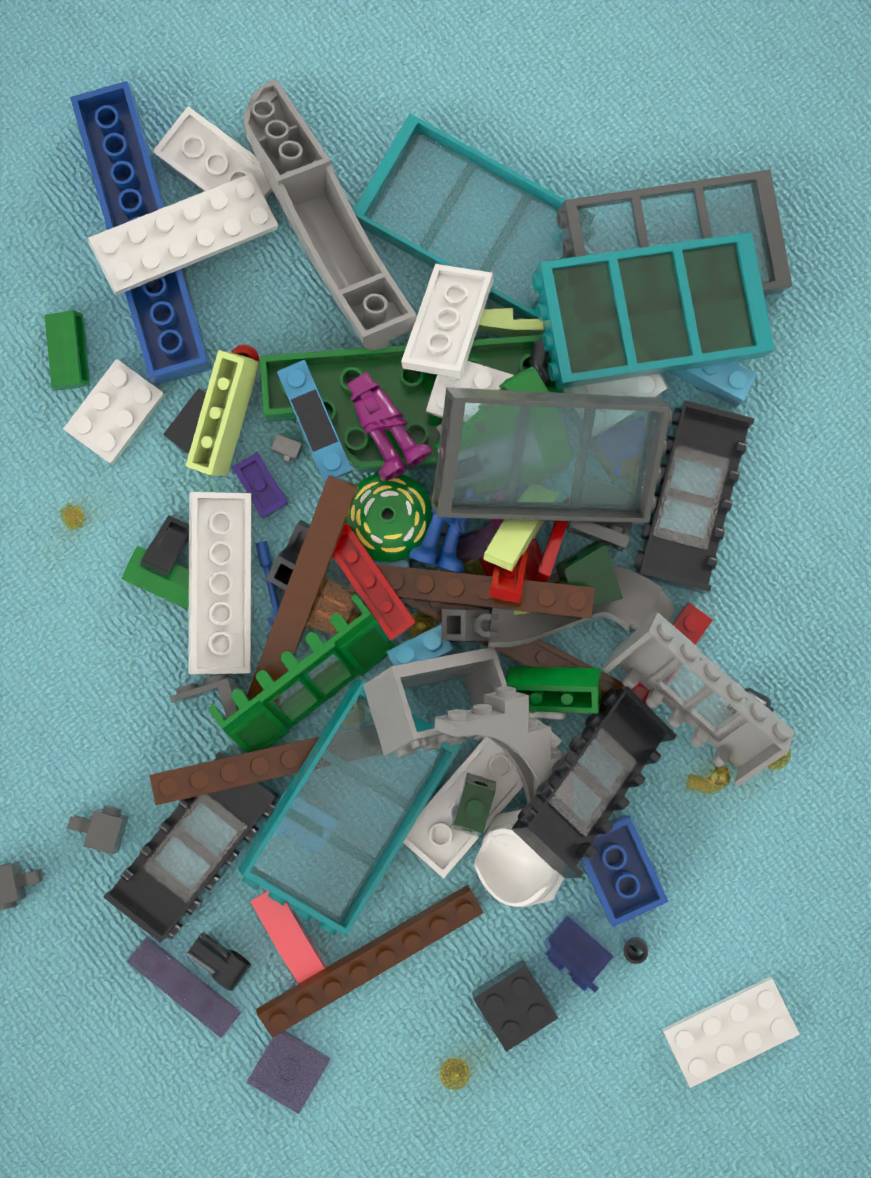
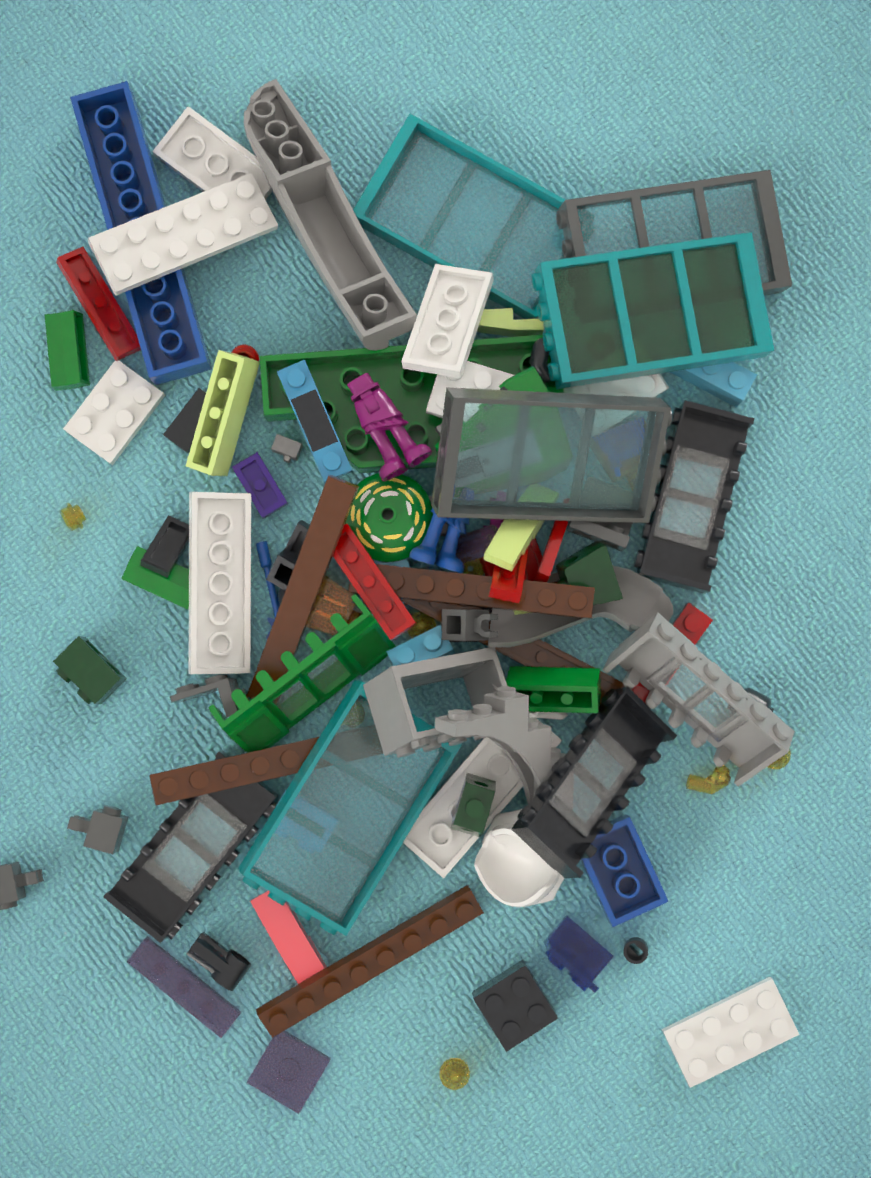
(88, 671): none -> dark green brick
(99, 303): none -> red plate

